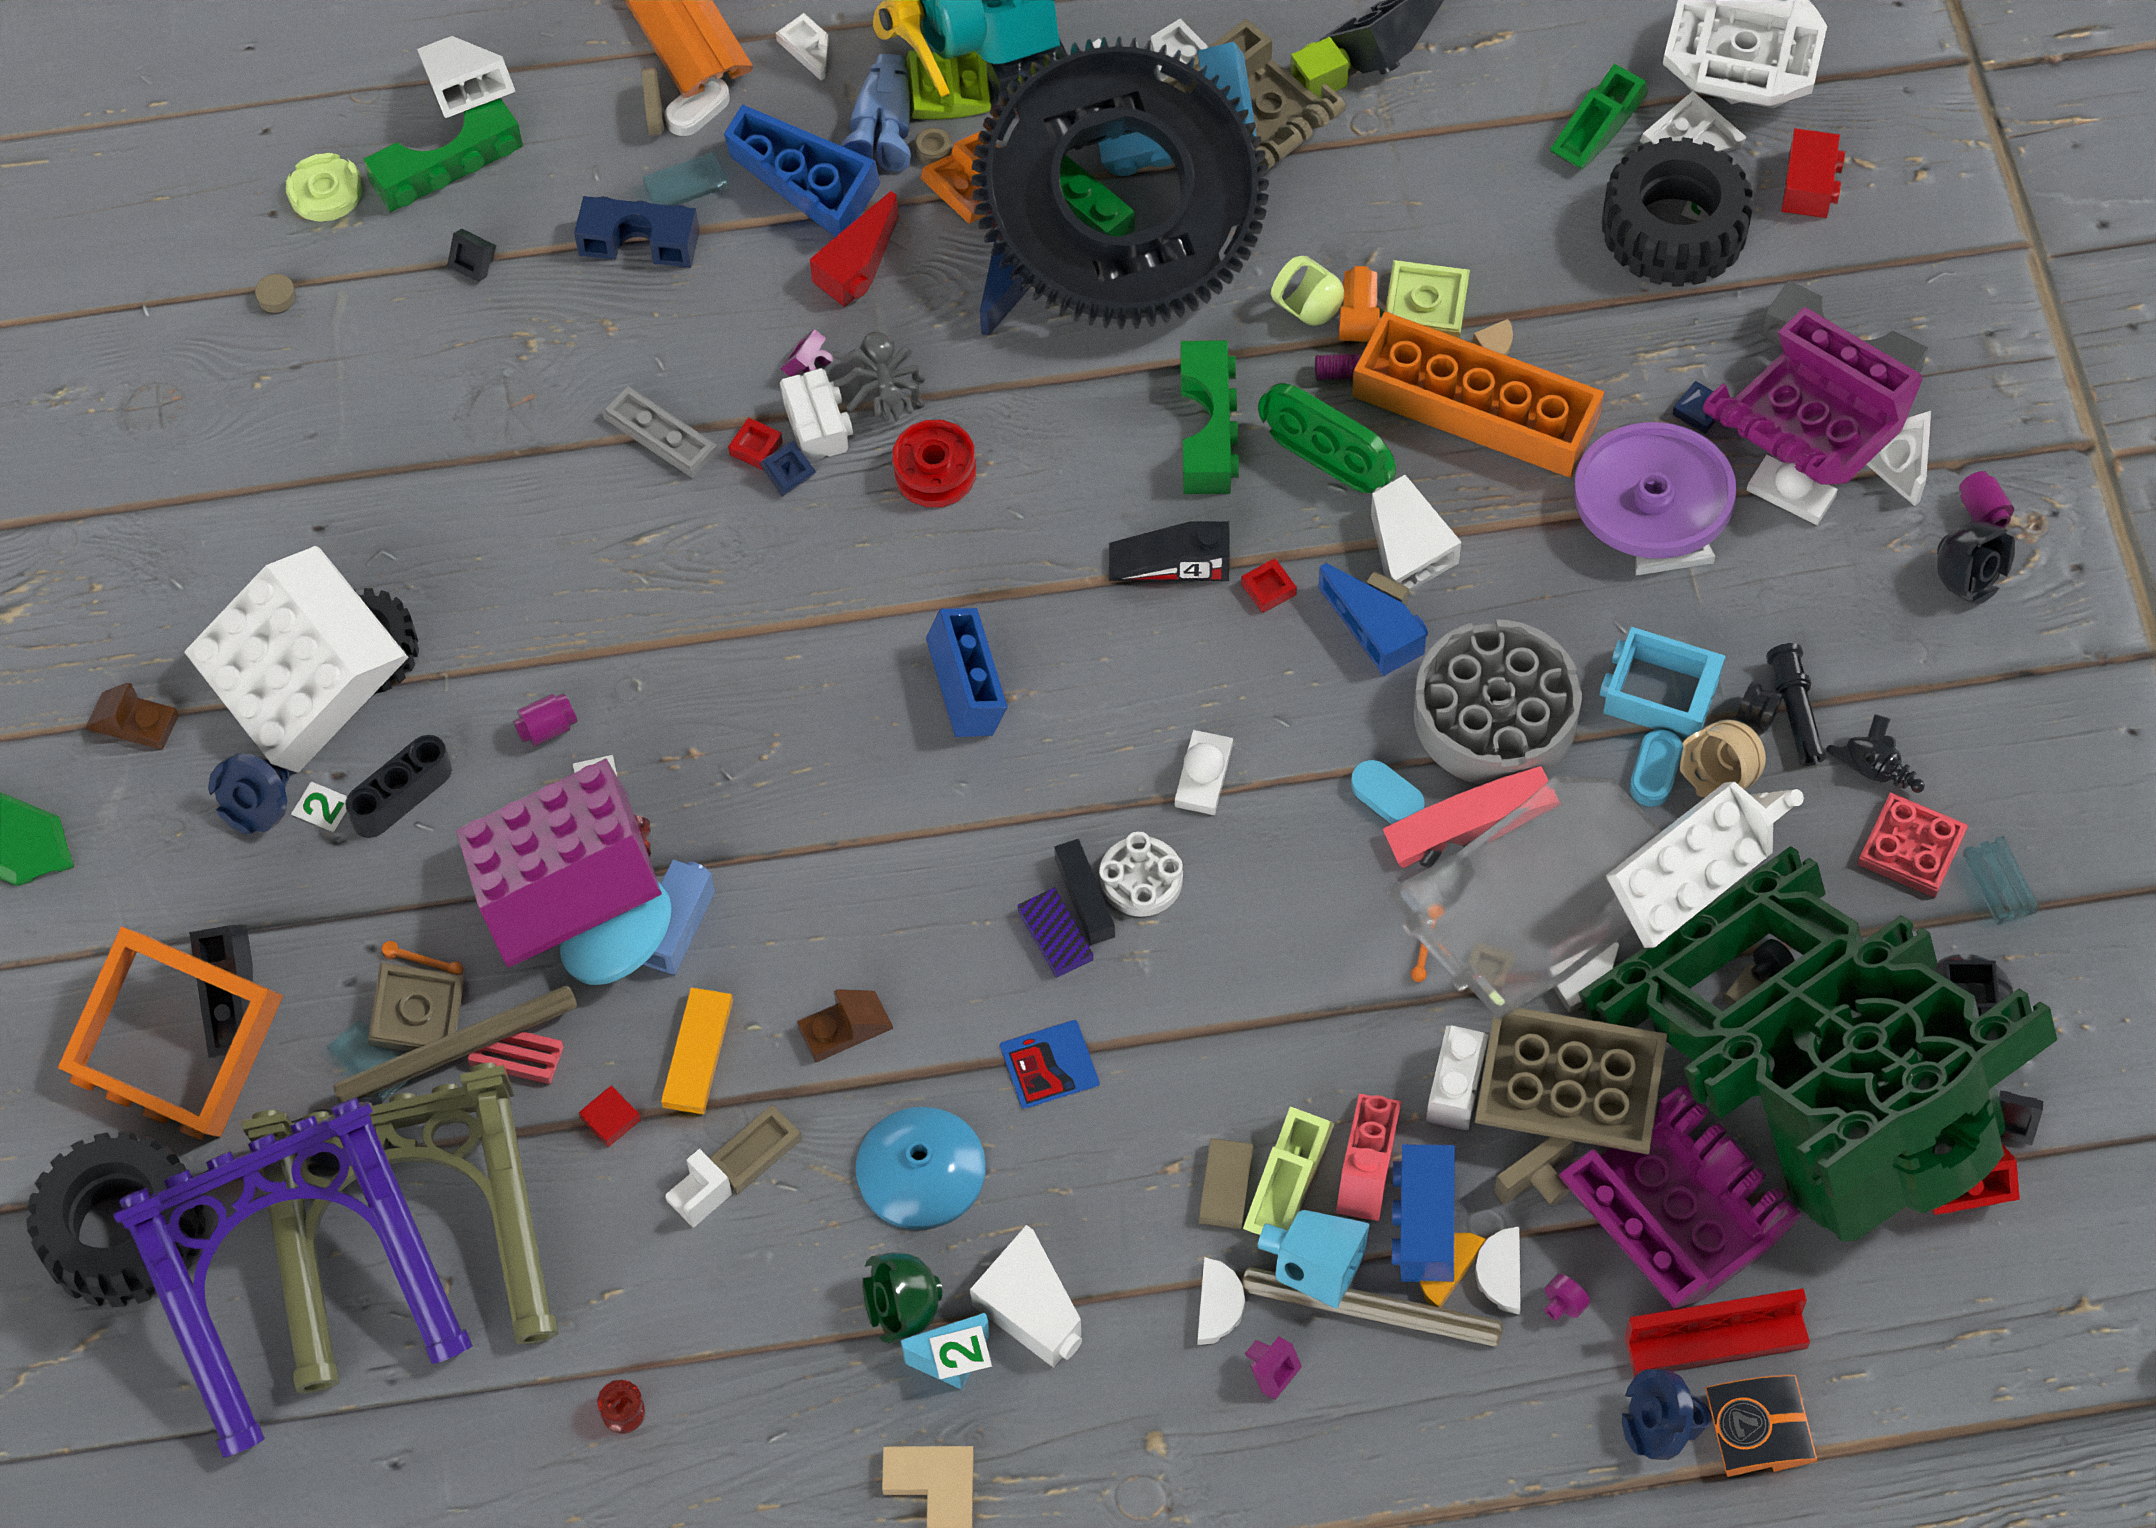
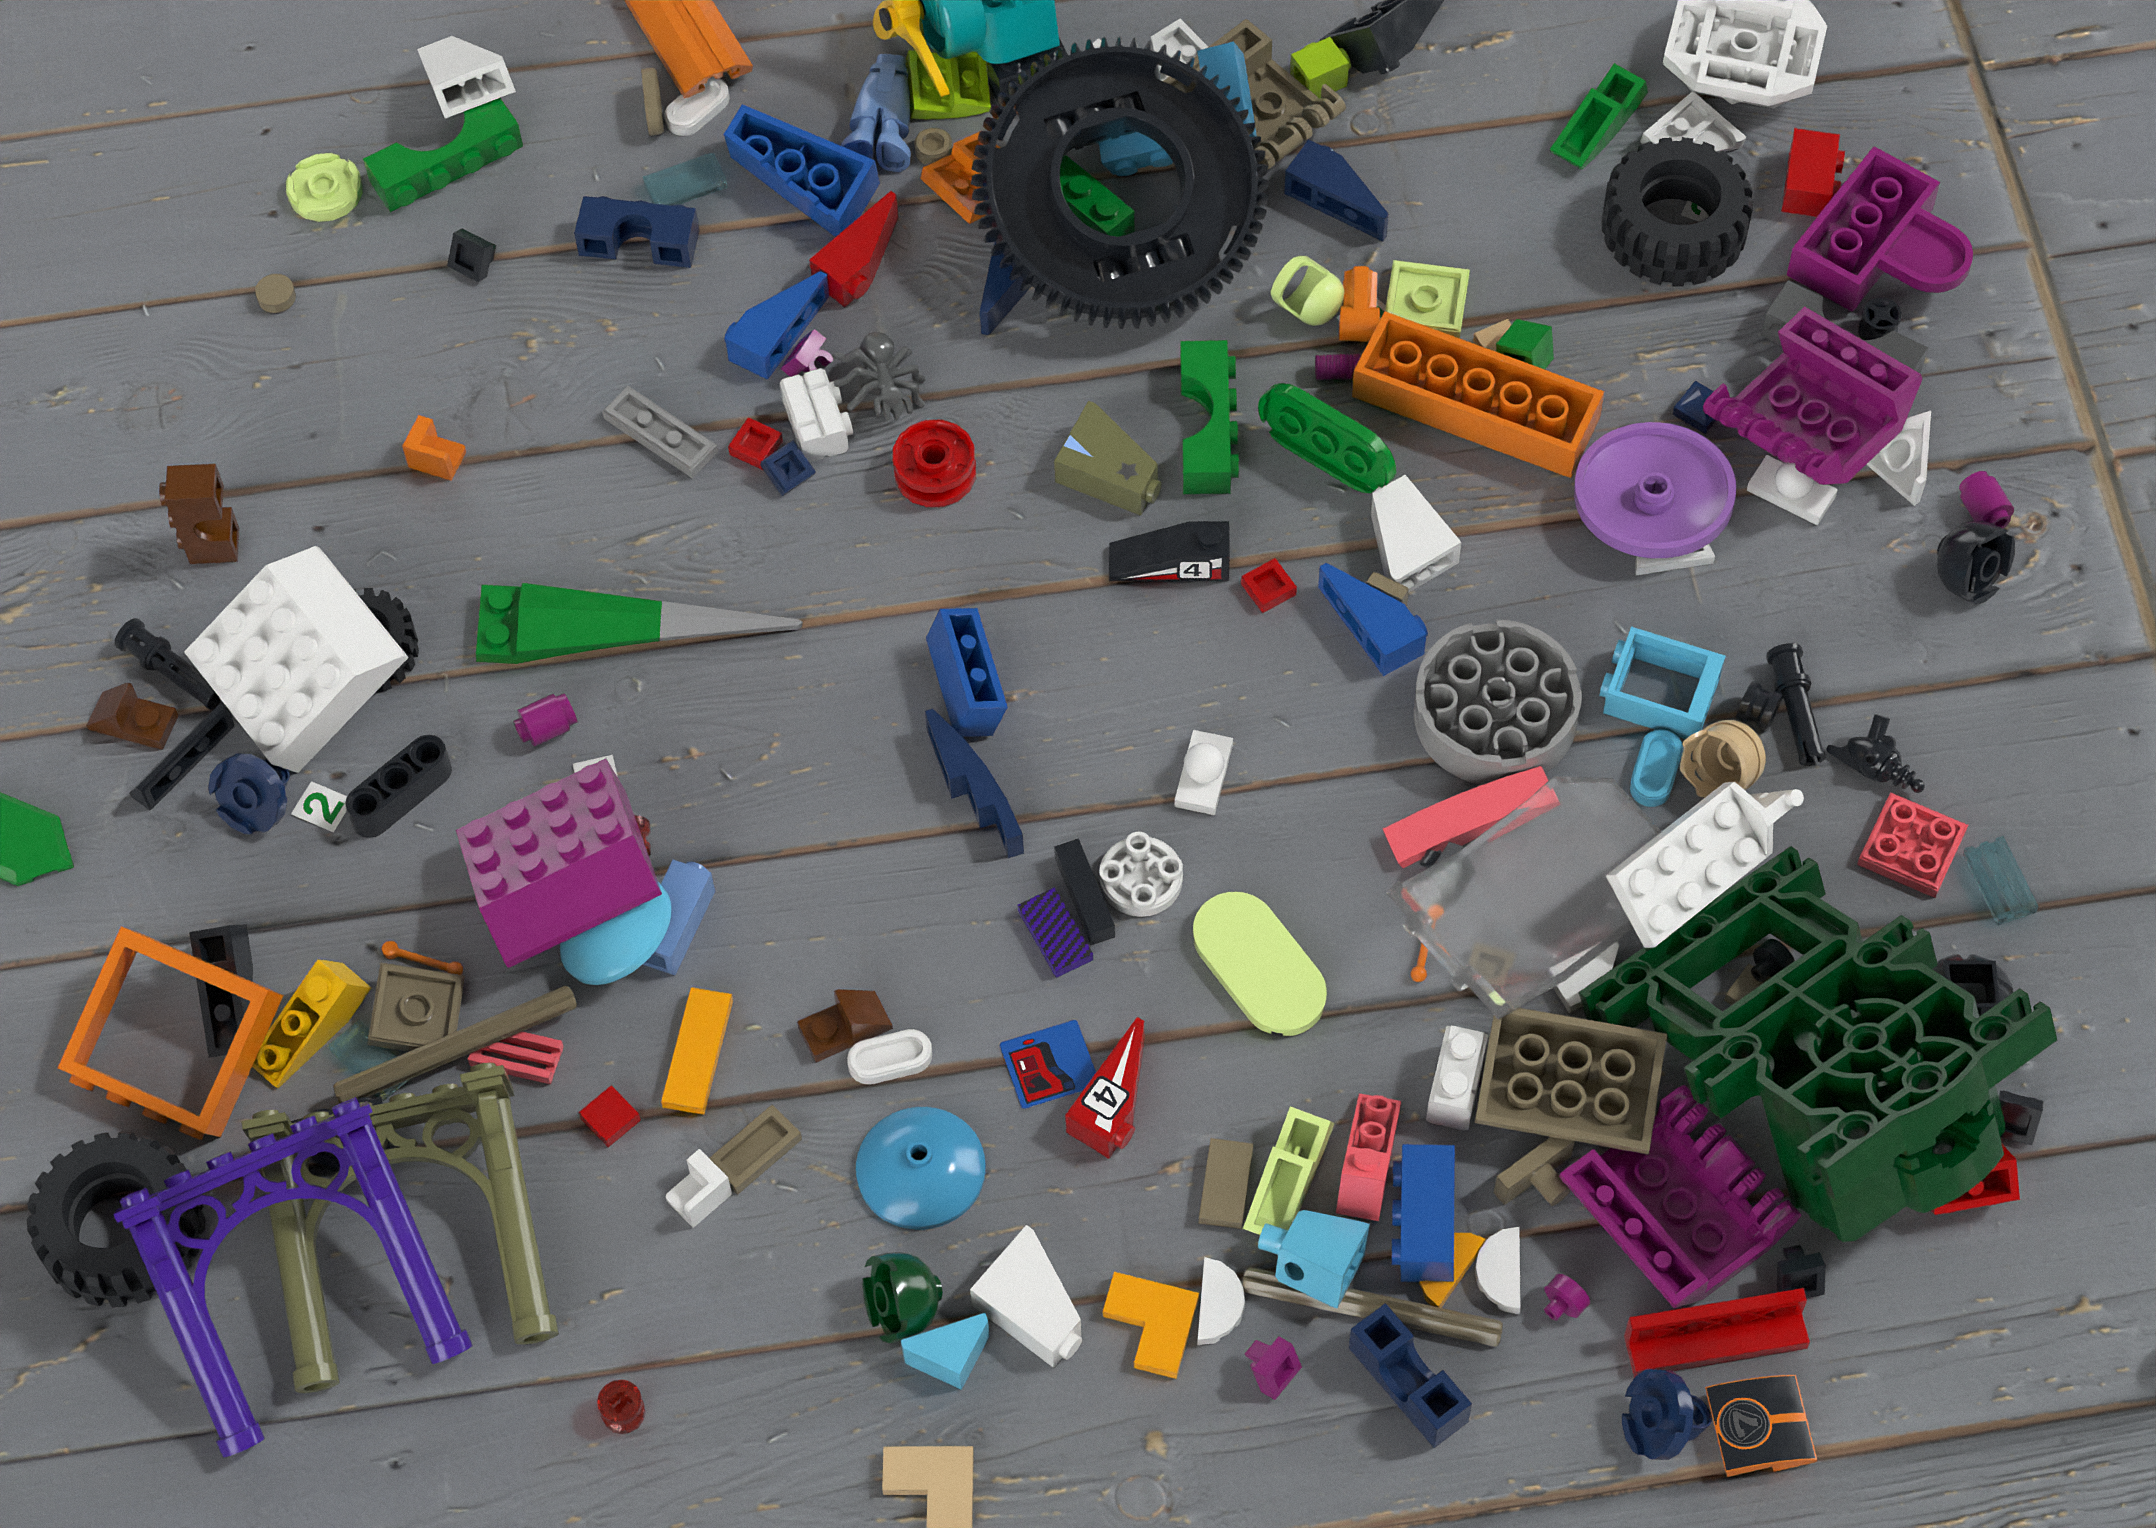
(158, 656): none -> black pin
(183, 757): none -> black slope
(196, 511): none -> reddish brown arch
(310, 1019): none -> yellow slope
(430, 453): none -> orange panel
(555, 621): none -> green plate
(773, 326): none -> blue slope
(806, 43): white tile -> none
(889, 1056): none -> white tile
(960, 1352): white sticker -> none
(969, 775): none -> dark blue slope
(1106, 1107): none -> red slope
(1107, 463): none -> olive slope
(1162, 1311): none -> light orange tile
(1259, 963): none -> yellowish green tile
(1330, 185): none -> dark blue slope
(1385, 791): medium azure tile -> none
(1425, 1398): none -> dark blue arch
(1528, 343): none -> green brick
(1801, 1272): none -> black tile
(1877, 312): none -> black wheel
(1880, 226): none -> magenta brick

